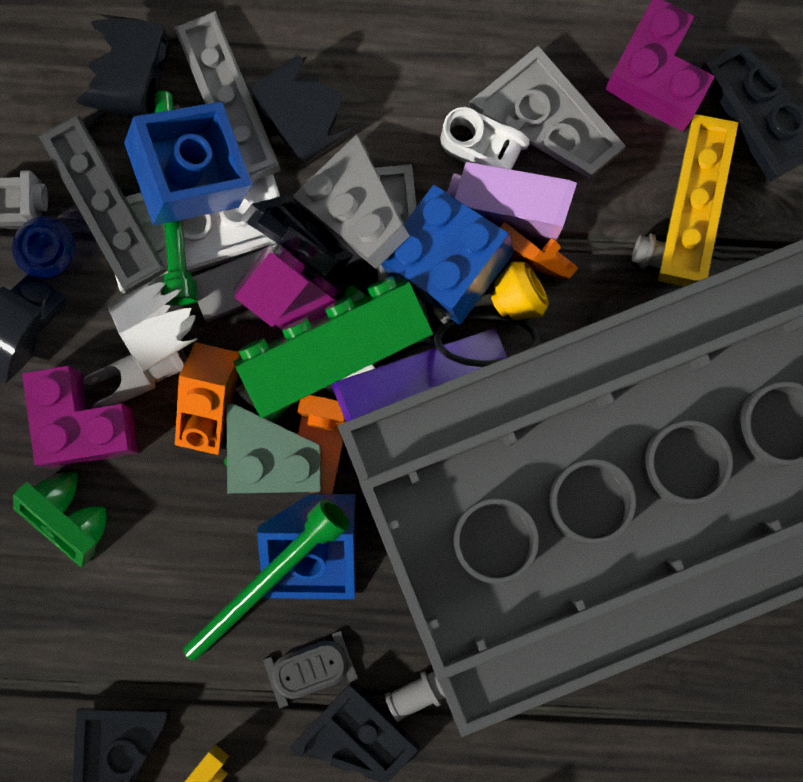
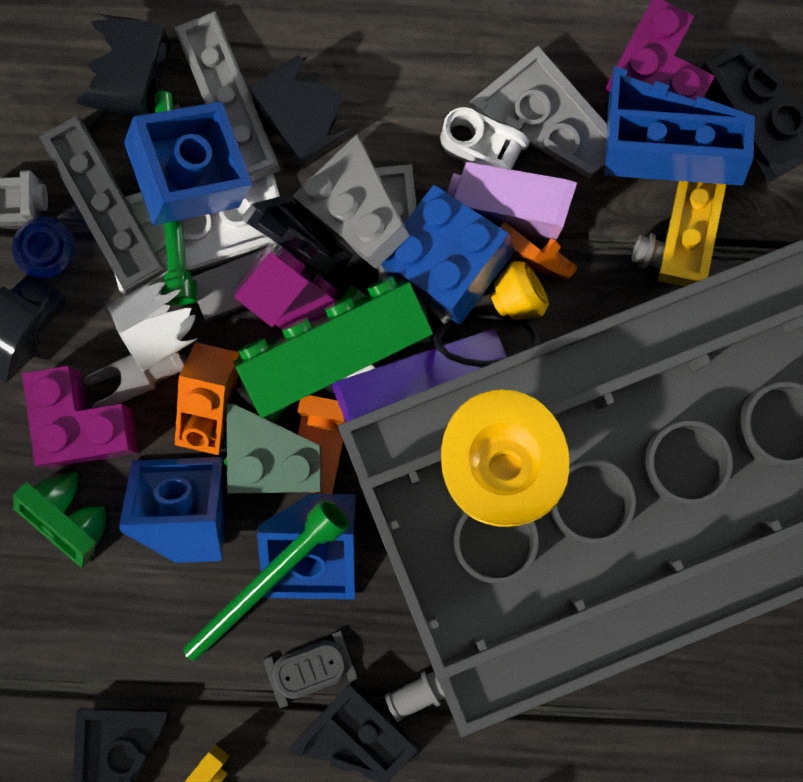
(177, 507): none -> blue slope
(504, 458): none -> yellow hat
(674, 136): none -> blue wedge

